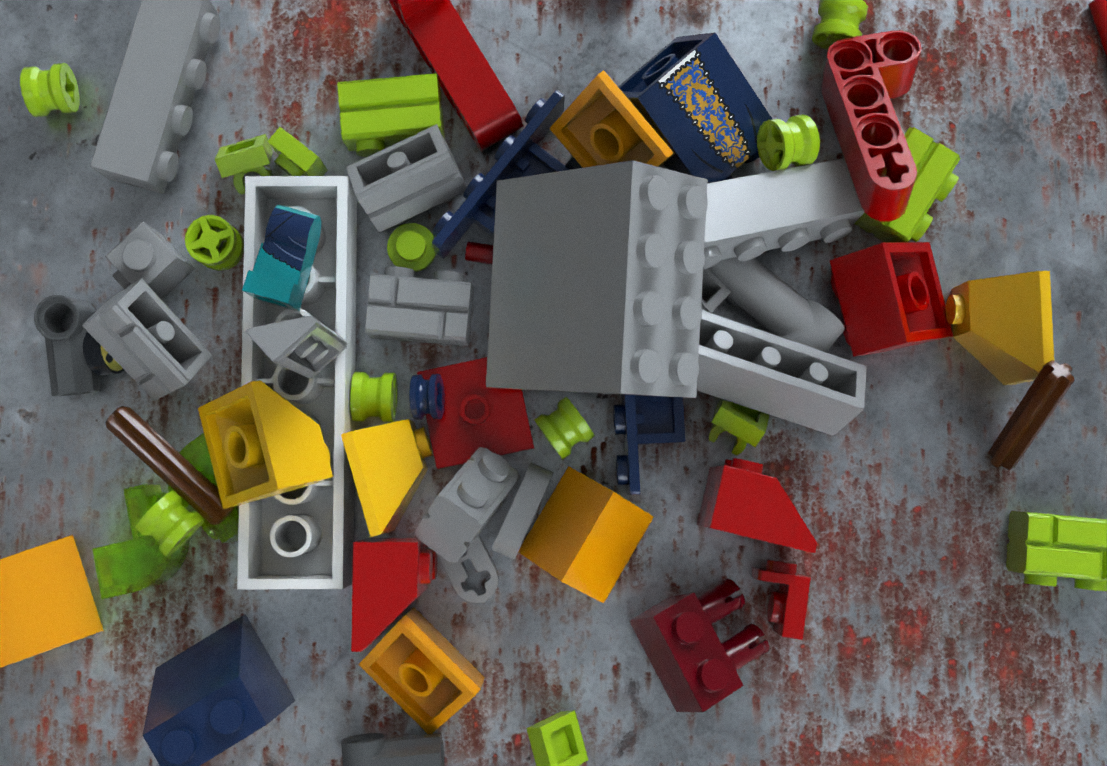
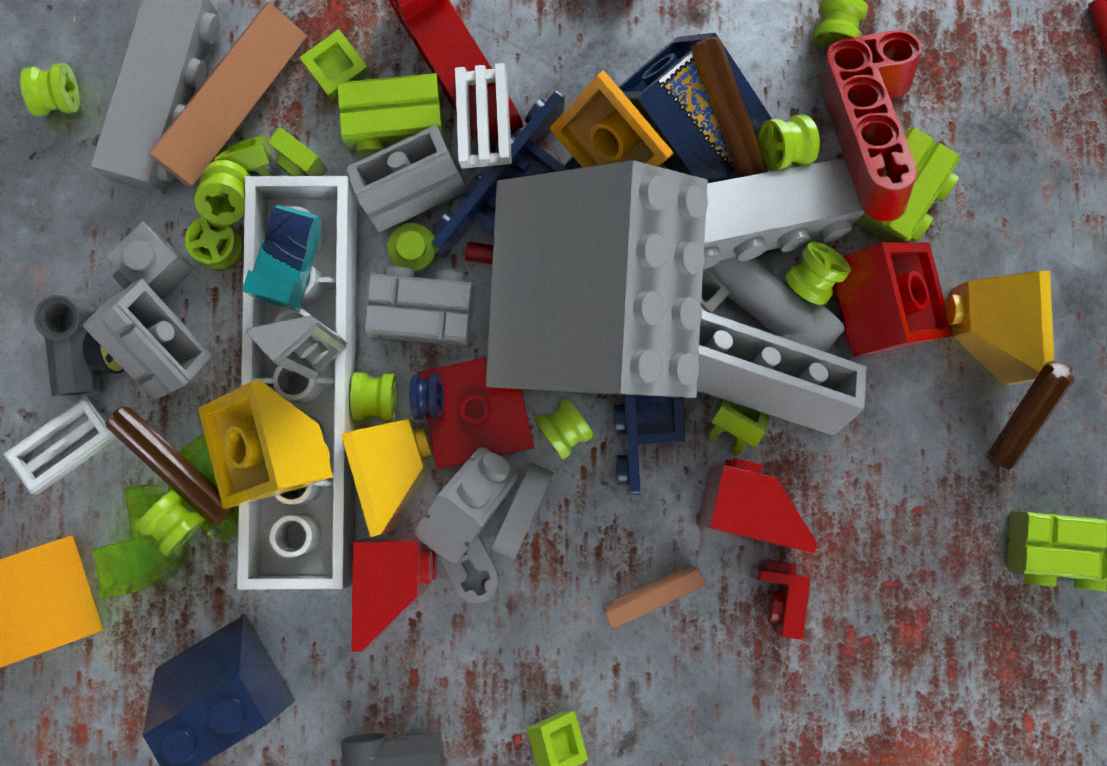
(97, 420): none -> white tile
(217, 180): none -> lime wheel
(227, 95): none -> nougat tile
(334, 62): none -> lime plate
(422, 671): light orange slope -> none
(480, 78): none -> white tile
(585, 535): light orange slope -> none
(653, 595): none -> nougat tile
(687, 651): dark red brick -> none
(728, 107): none -> reddish brown axle
(817, 273): none -> lime wheel

